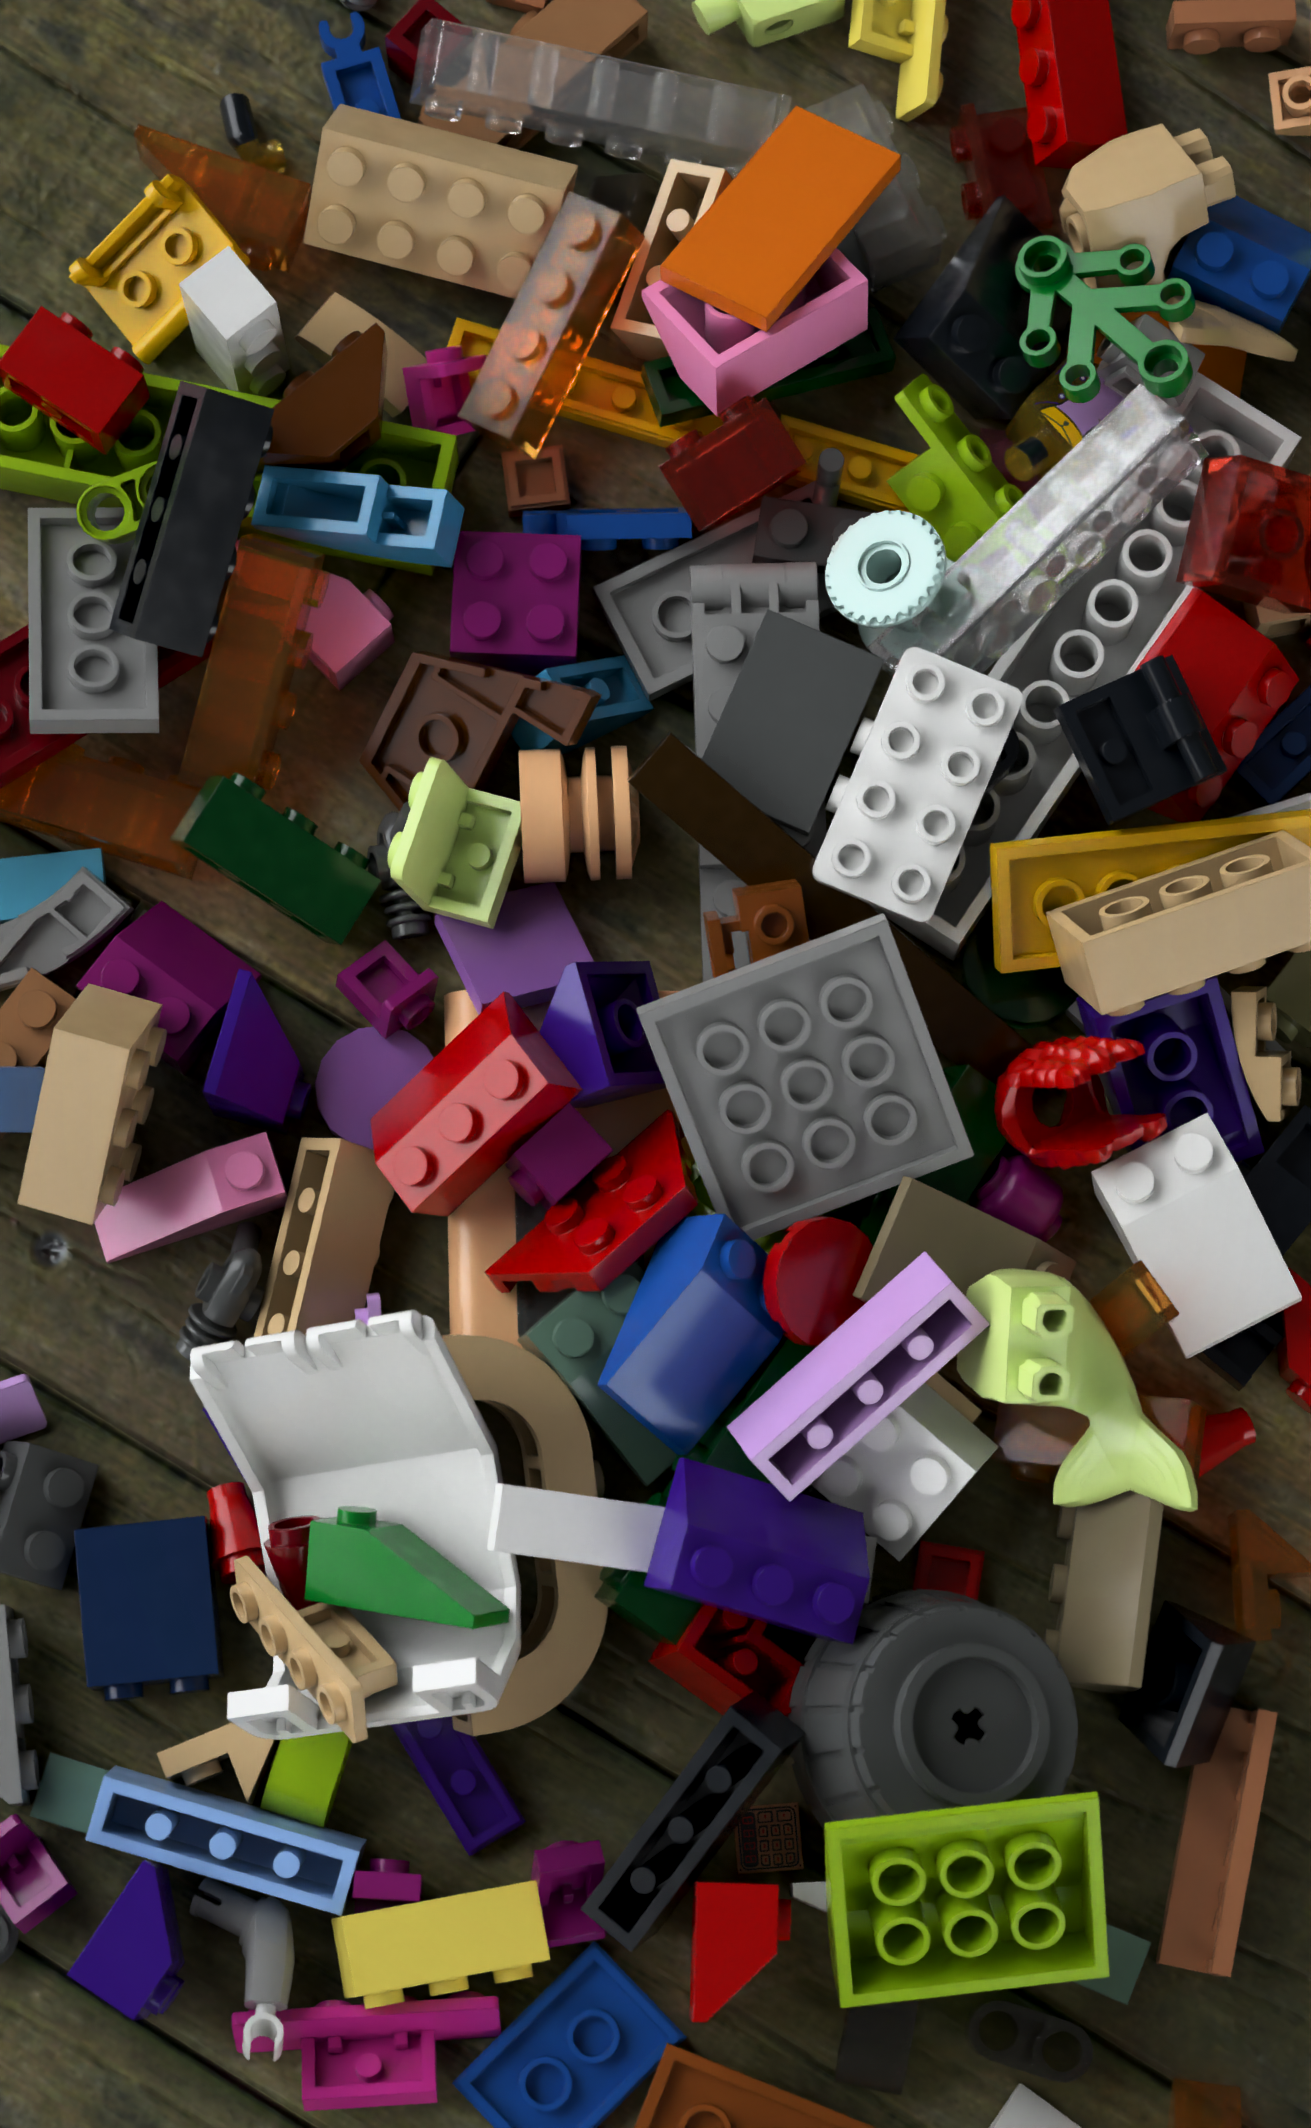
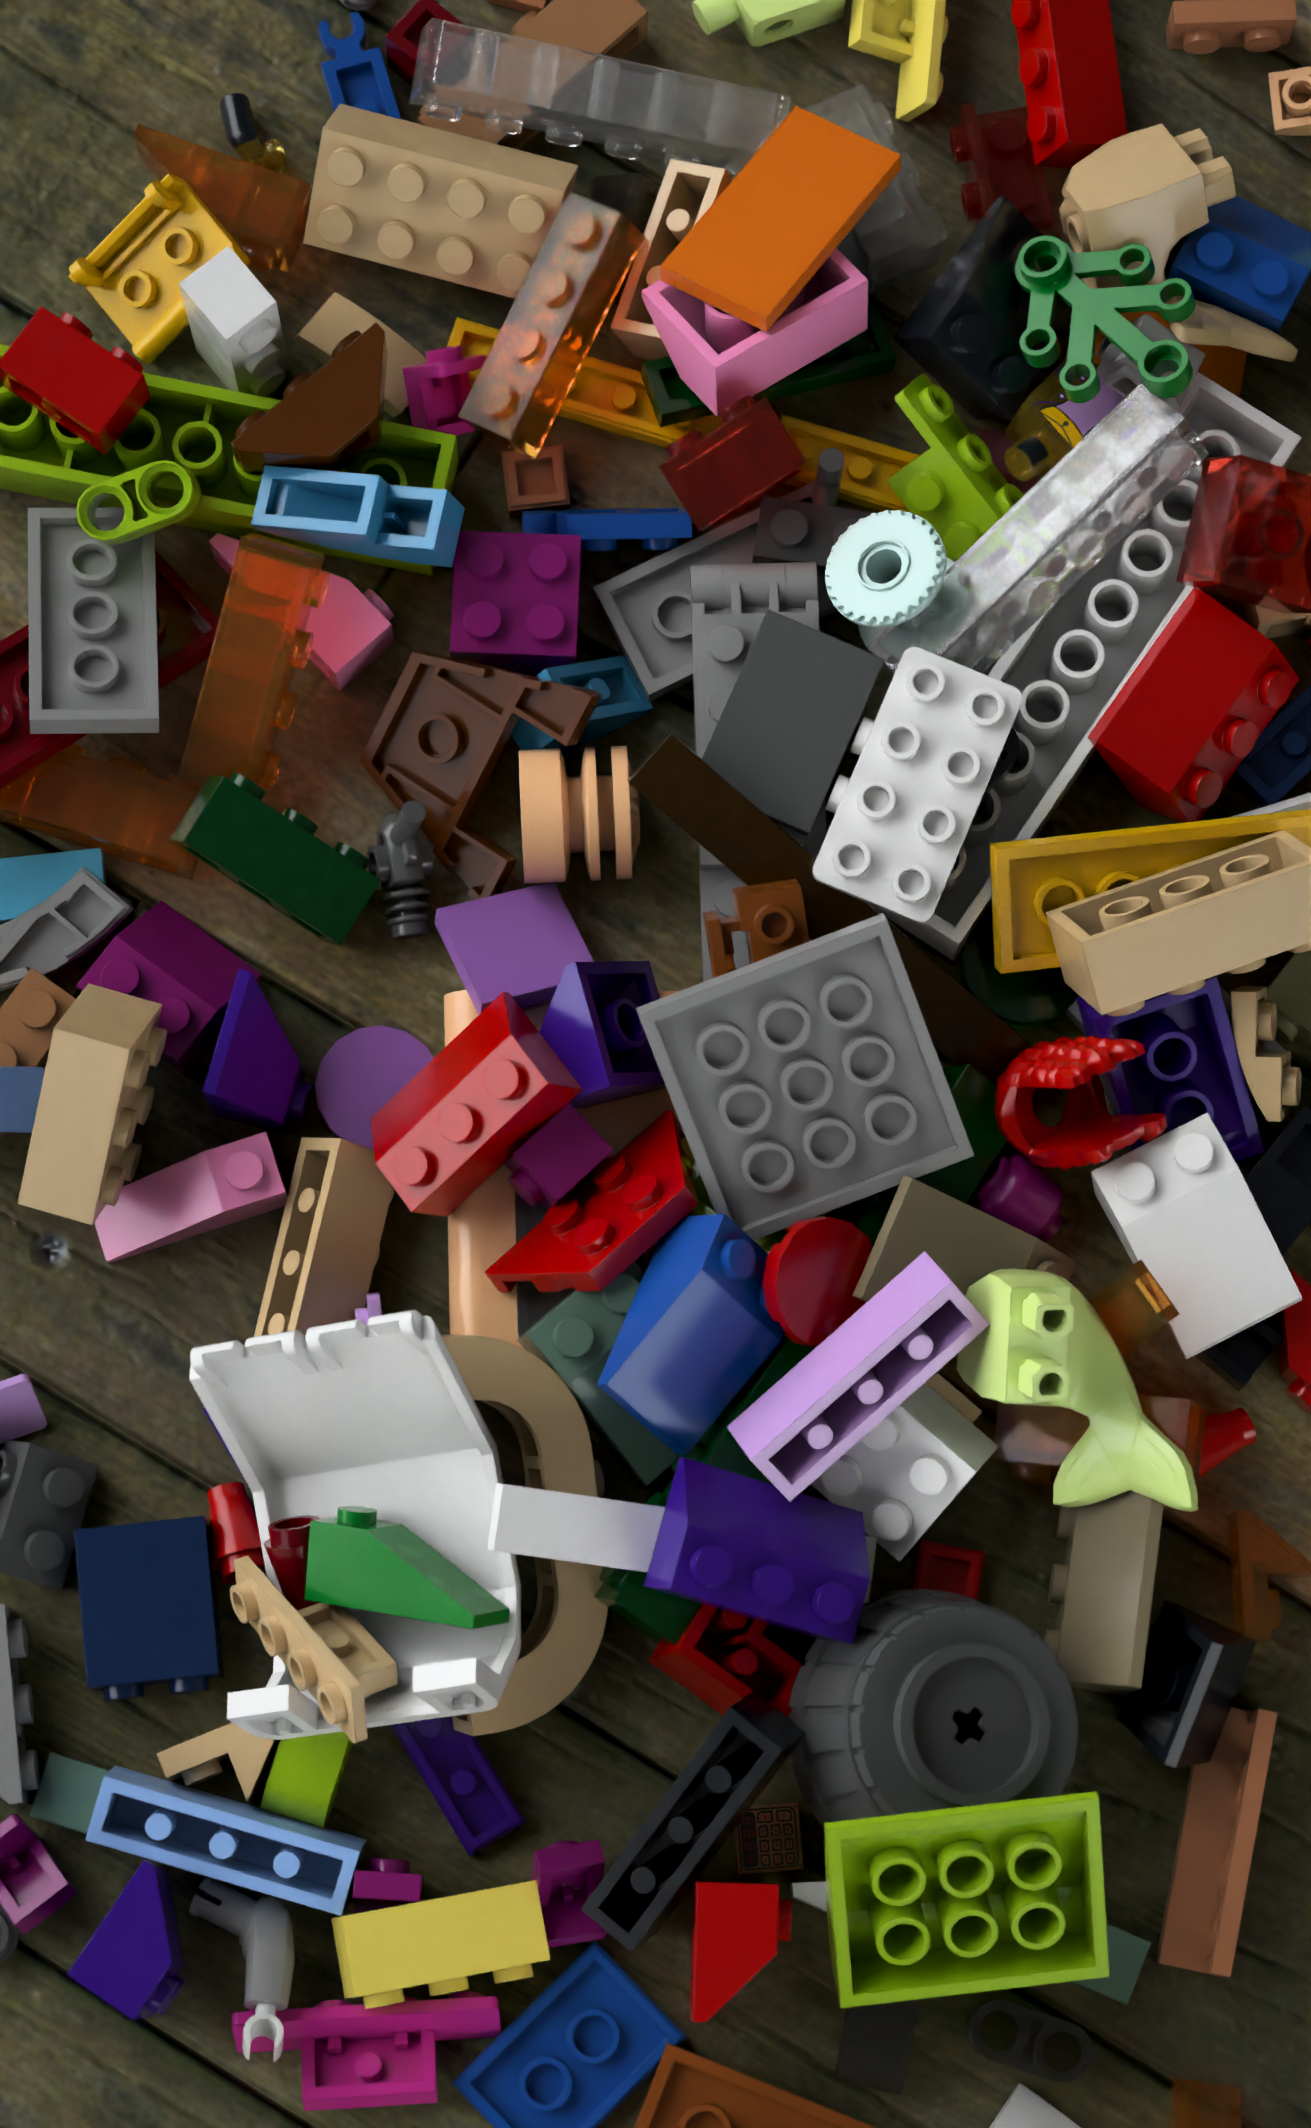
(192, 519): black brick -> none
(226, 1294): dark grey piece -> none
(388, 990): magenta bracket -> none
(456, 846): yellowish green bracket -> none
(1140, 739): black plate -> none

